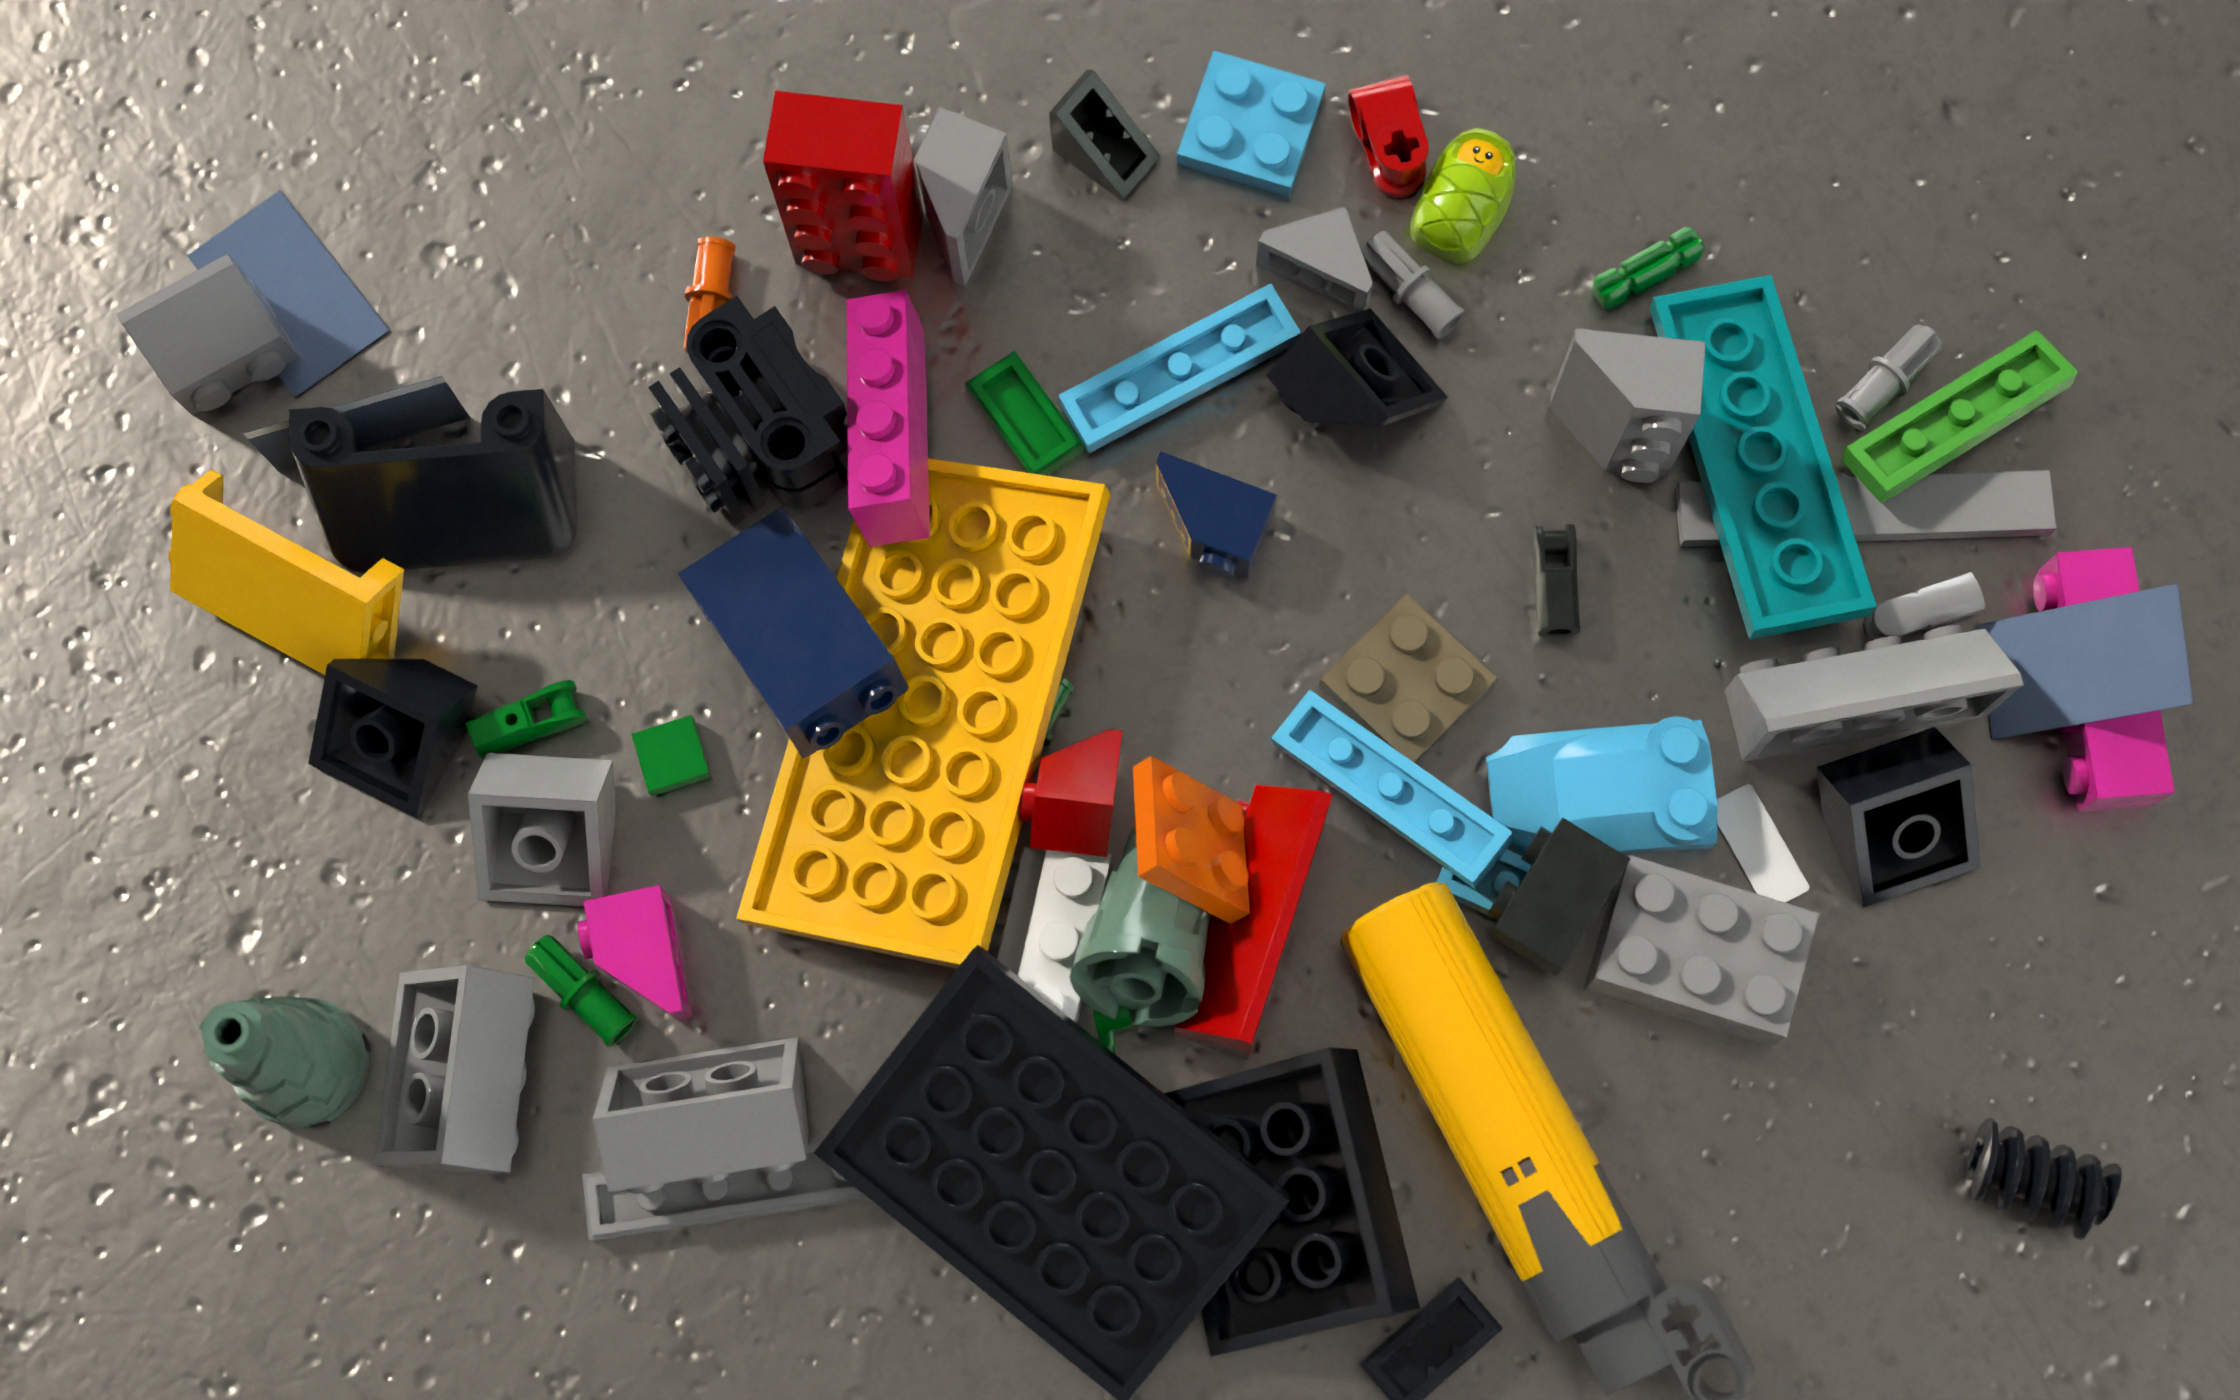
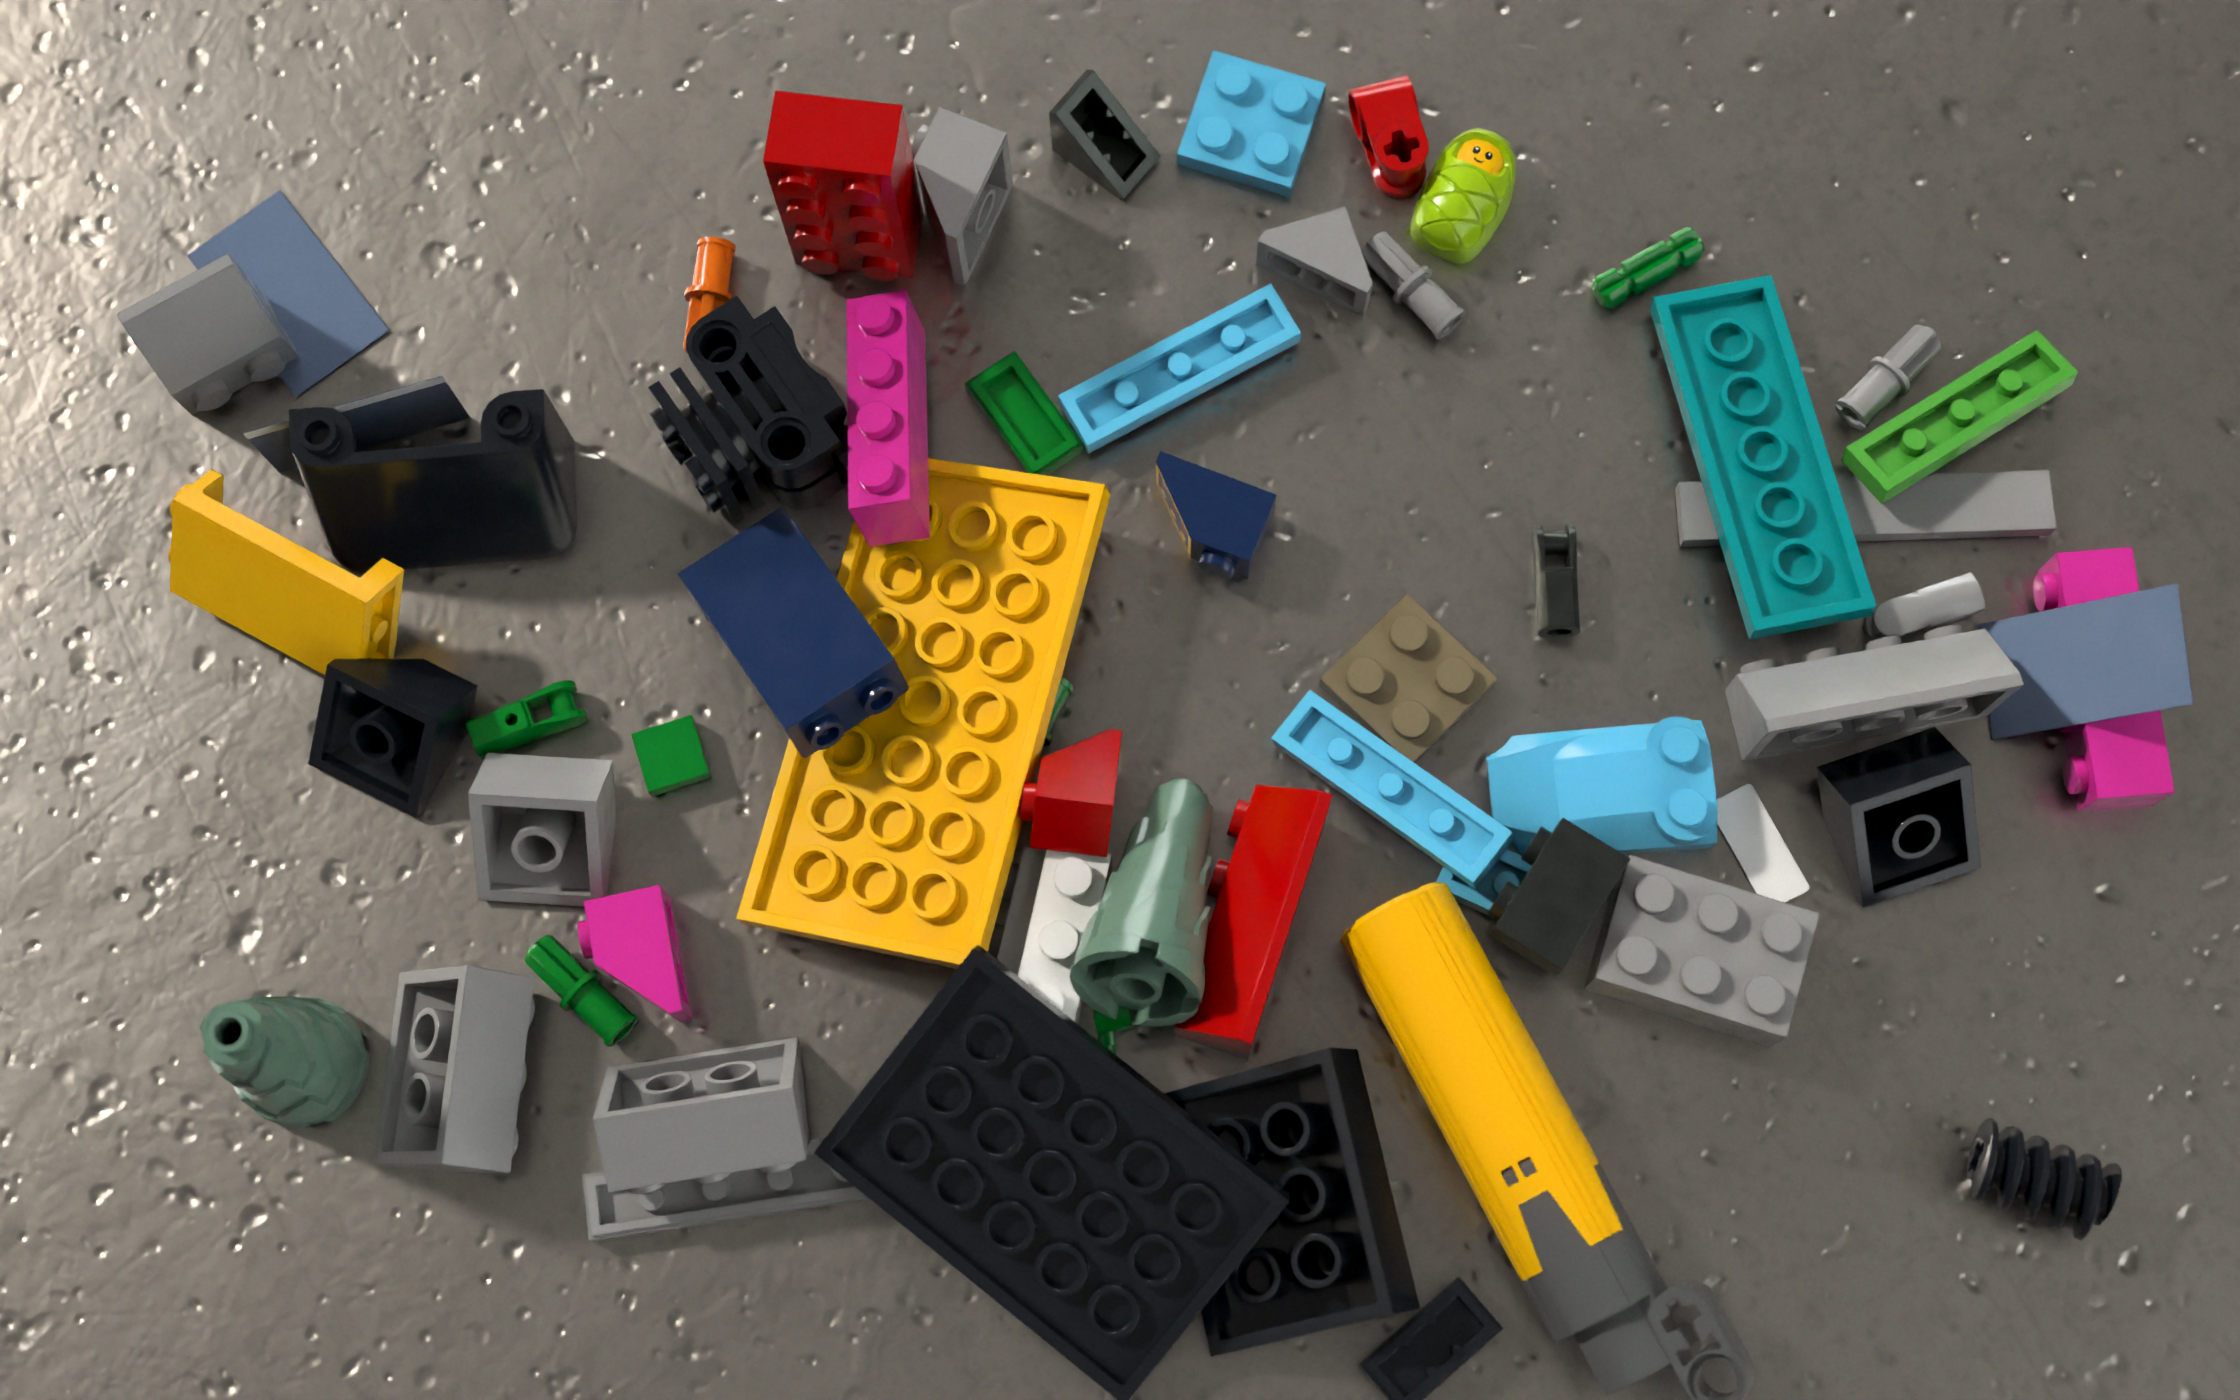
(1190, 840): orange plate -> none
(1353, 374): black slope -> none
(1630, 399): light grey slope -> none

